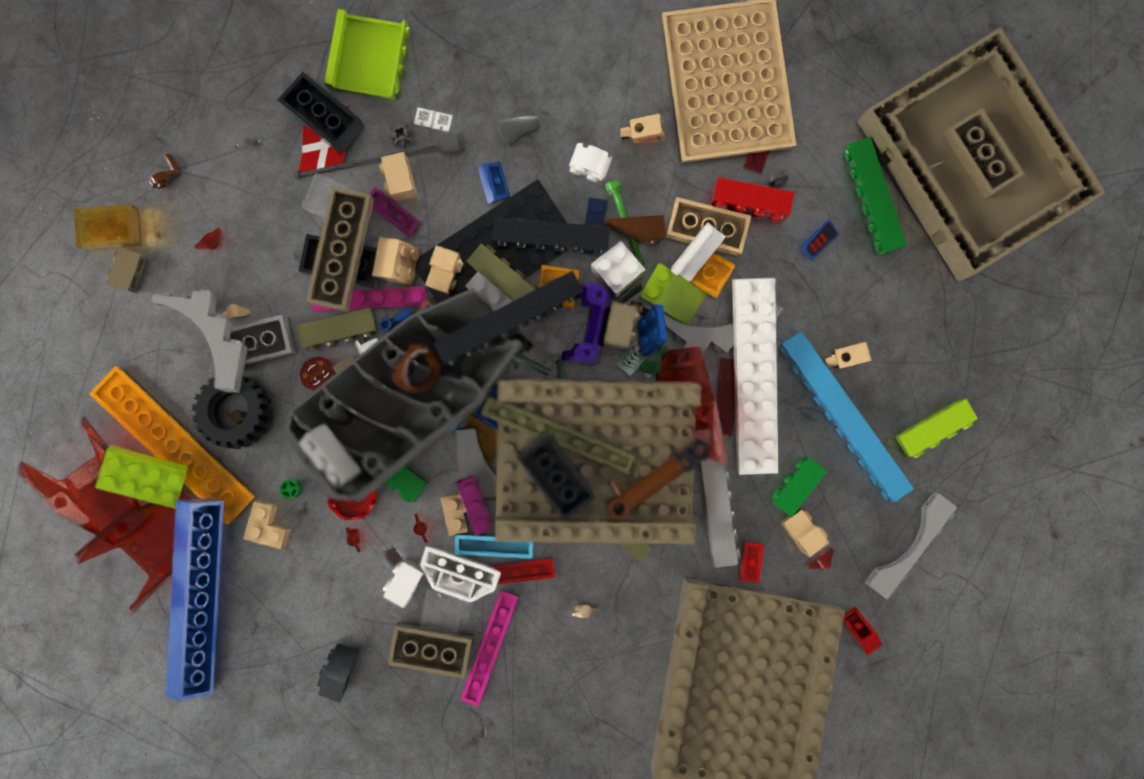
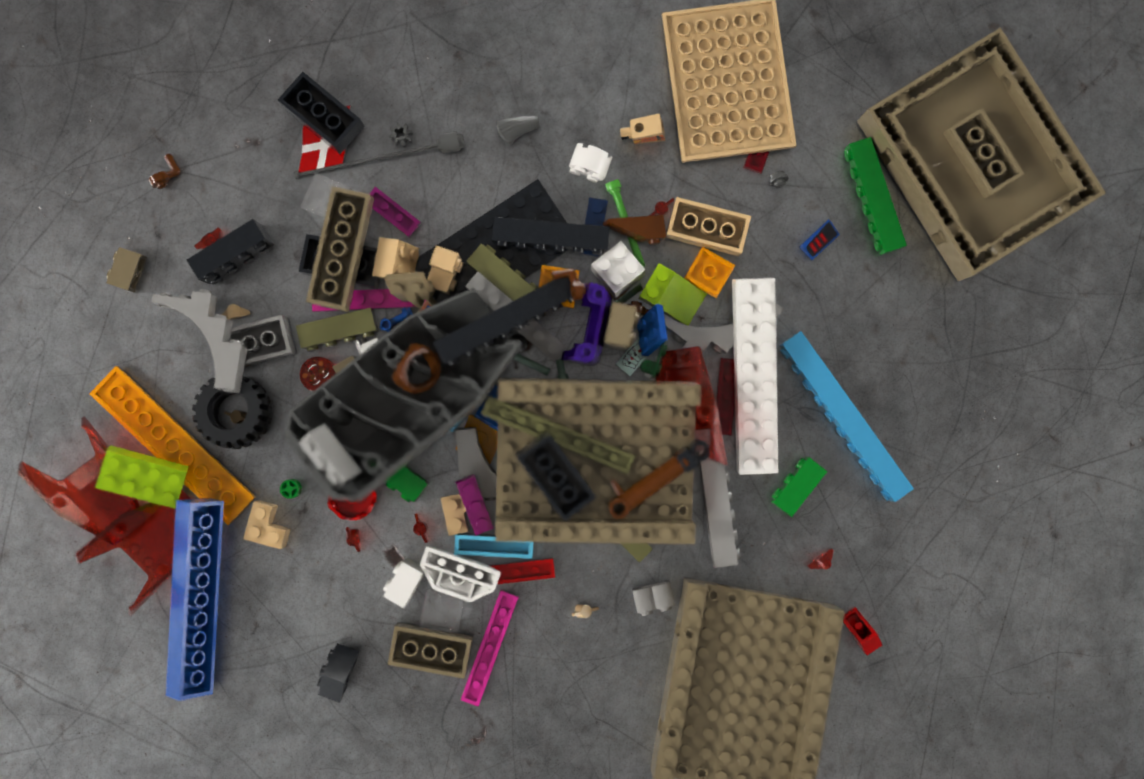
(107, 227): clear yellow brick -> none
(230, 252): none -> black brick
(366, 56): lime panel -> none
(398, 177): tan brick -> none
(410, 287): none -> dark tan plate
(433, 119): white sticker -> none
(493, 182): blue slope -> none
(577, 288): none -> reddish brown plate
(653, 597): none -> light grey brick
(662, 208): none -> clear red piece
(698, 252): white panel -> none
(751, 562): red plate -> none
(752, 199): red brick -> none
(804, 533): tan brick -> none
(857, 354): tan torso -> none
(935, 428): lime brick -> none
(935, 514): light grey arch -> none

